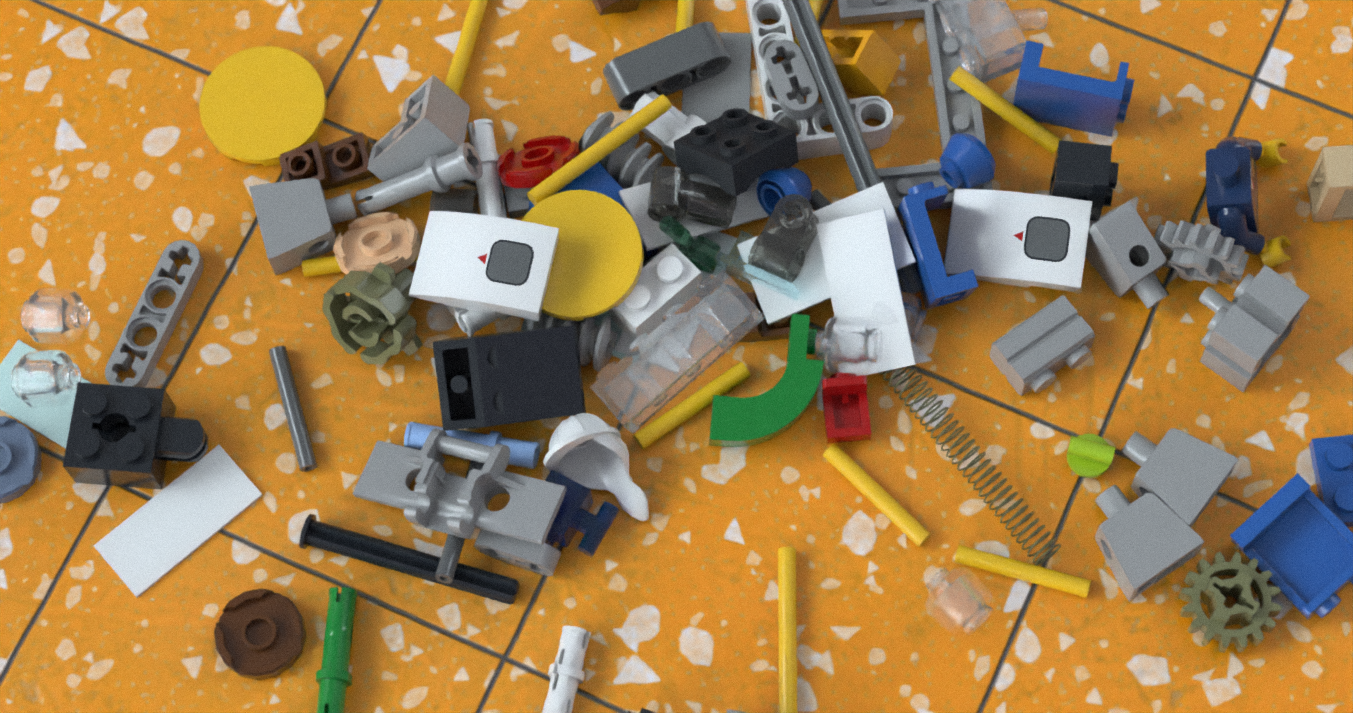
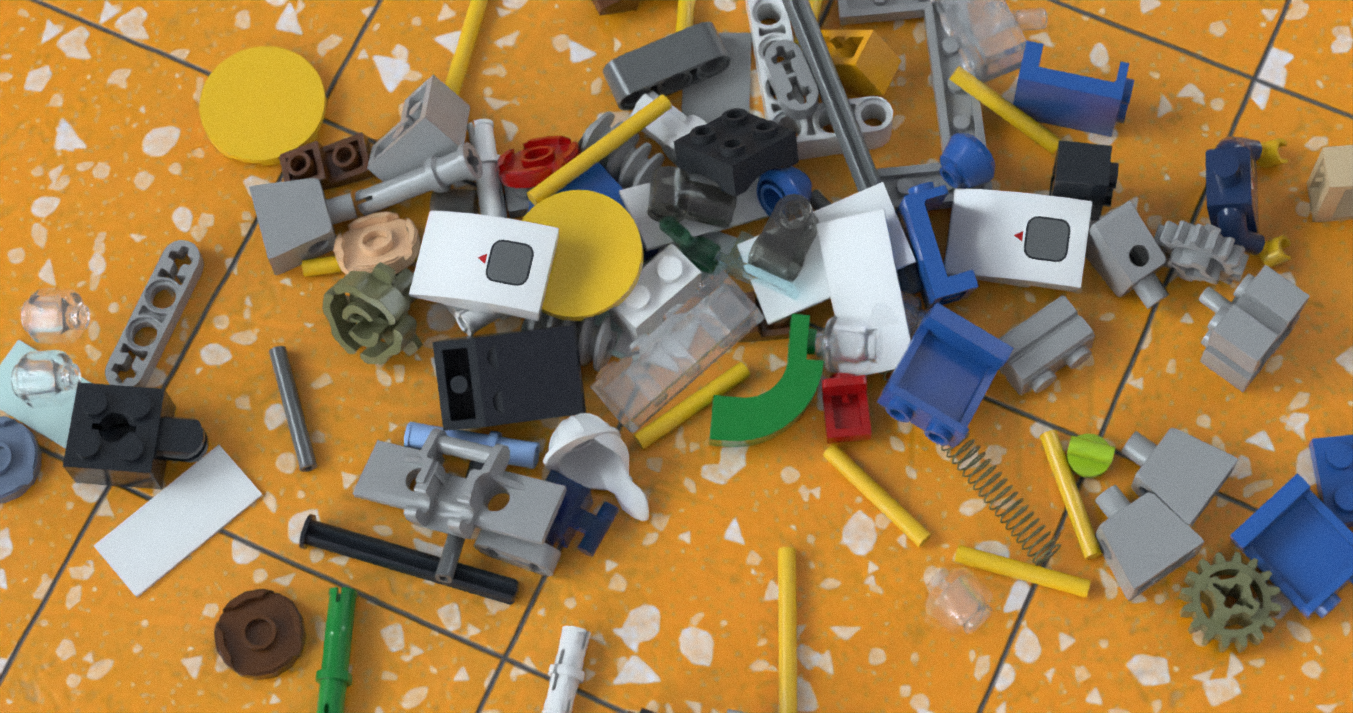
(943, 375): none -> blue panel
(1070, 494): none -> yellow bar

